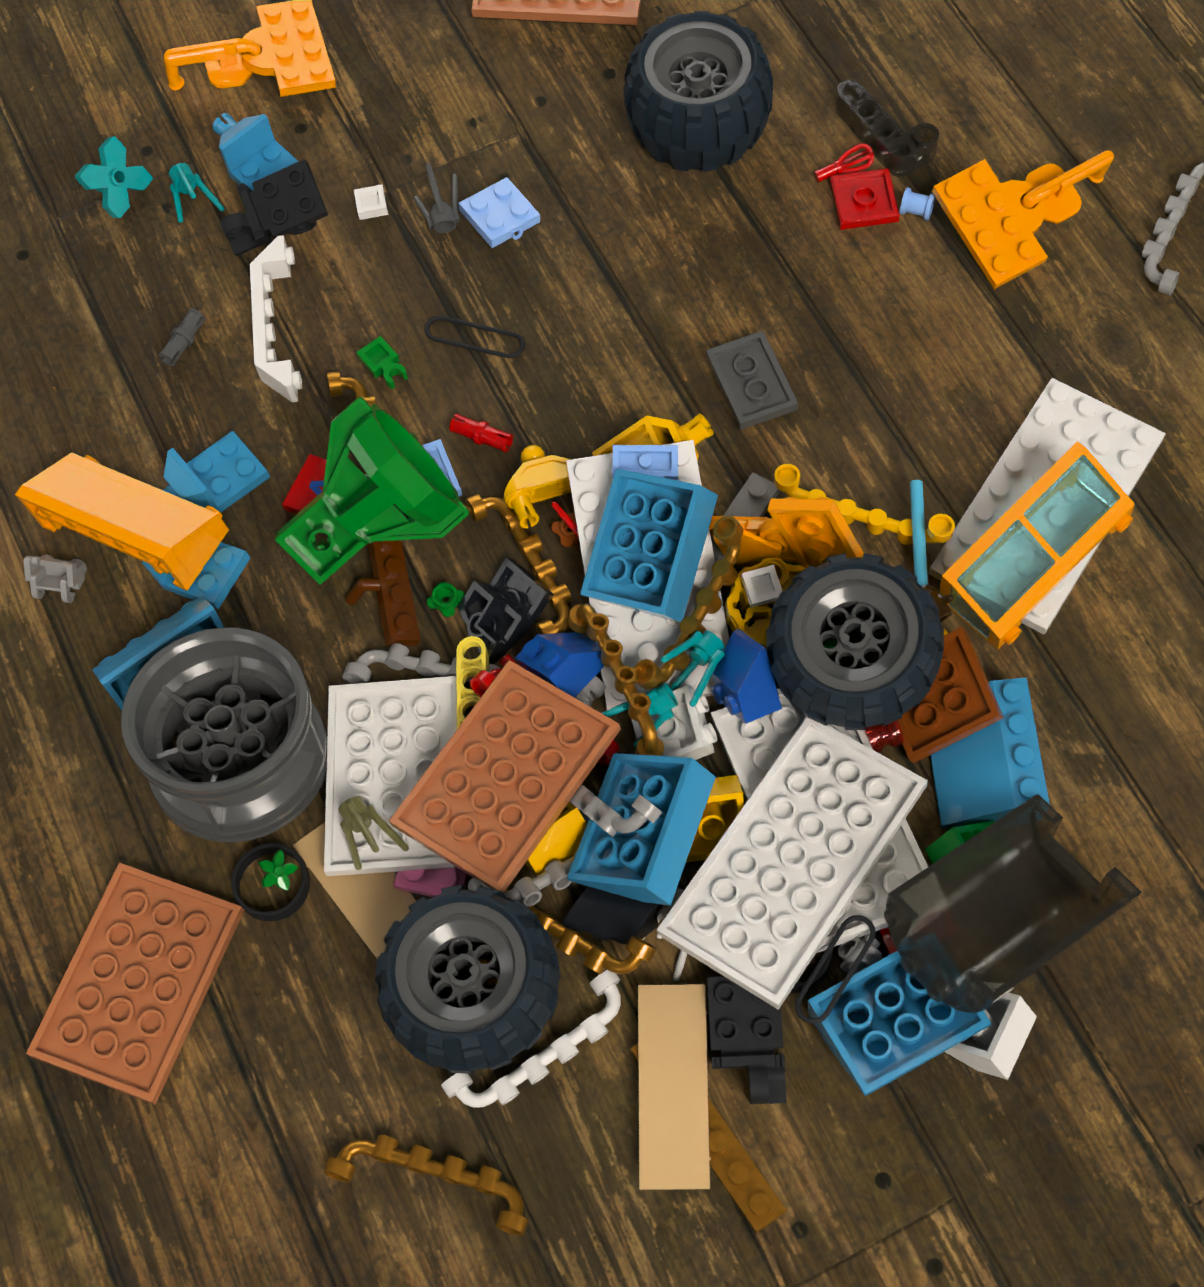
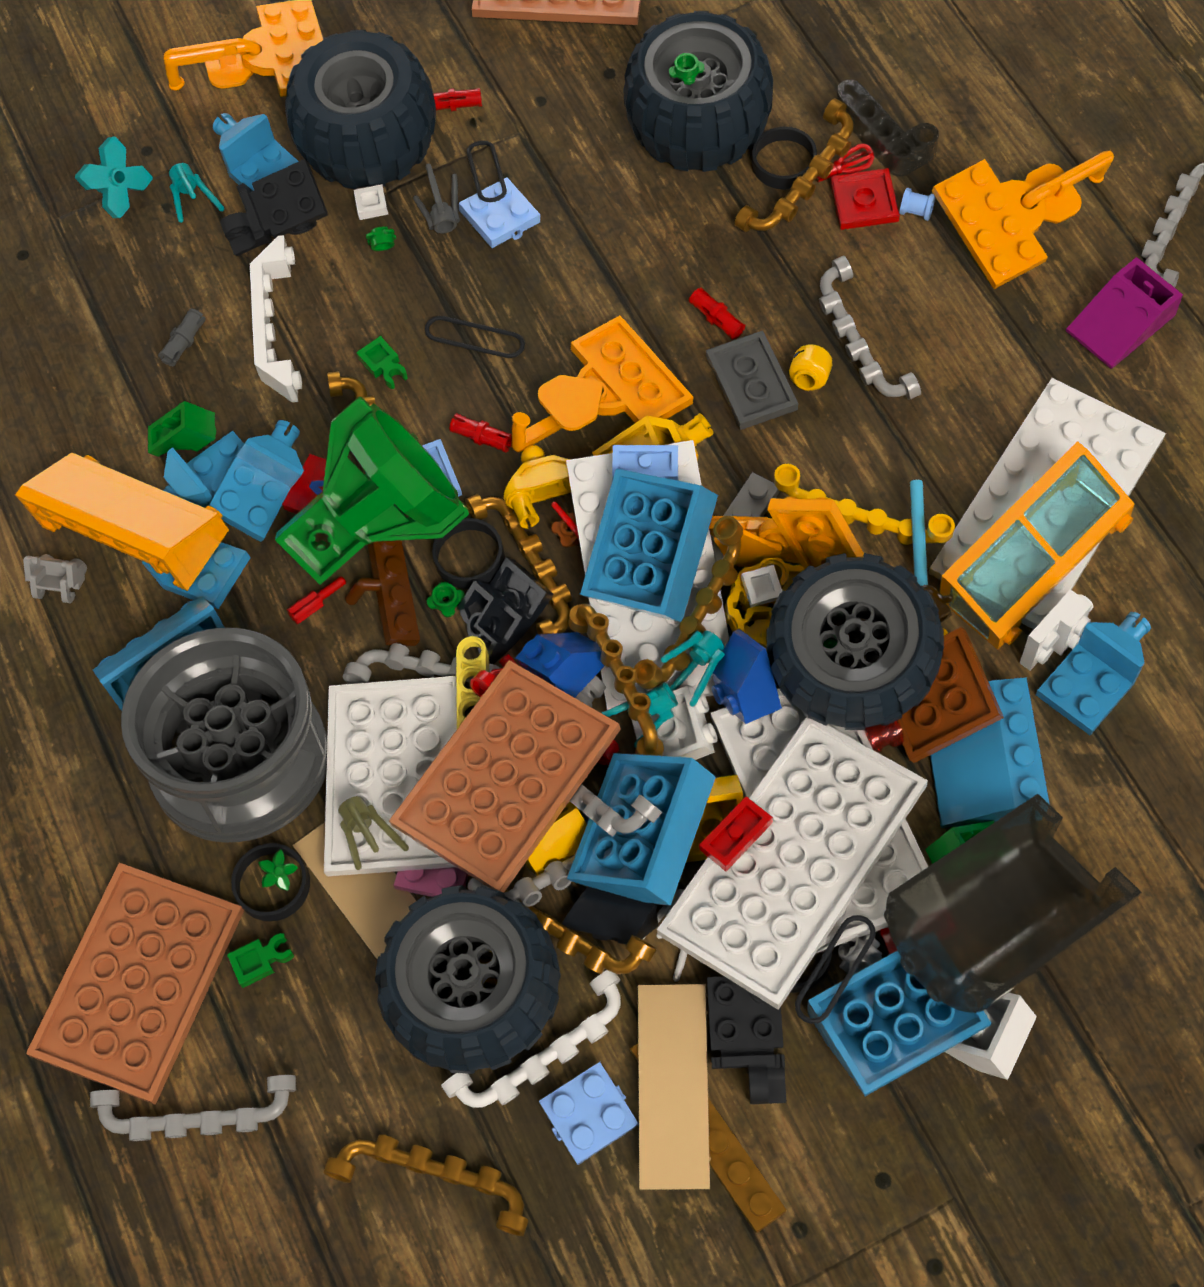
(182, 429): none -> green arch
(208, 1121): none -> light grey bar
(254, 961): none -> green plate
(259, 481): none -> dark azure plate
(313, 601): none -> red axle
(360, 109): none -> black wheel
(381, 238): none -> green plate
(471, 96): none -> red pin
(487, 576): none -> black tyre
(504, 189): none -> black piece
(588, 1113): none -> light blue plate
(616, 378): none -> light orange plate
(686, 68): none -> green plate
(717, 313): none -> red pin
(736, 833): none -> red plate
(779, 134): none -> black tyre
(803, 186): none -> pearl gold bar
(810, 367): none -> yellow head
(858, 348): none -> light grey bar
(1057, 630): none -> white plate
(1097, 672): none -> dark azure plate
(1125, 313): none -> magenta slope

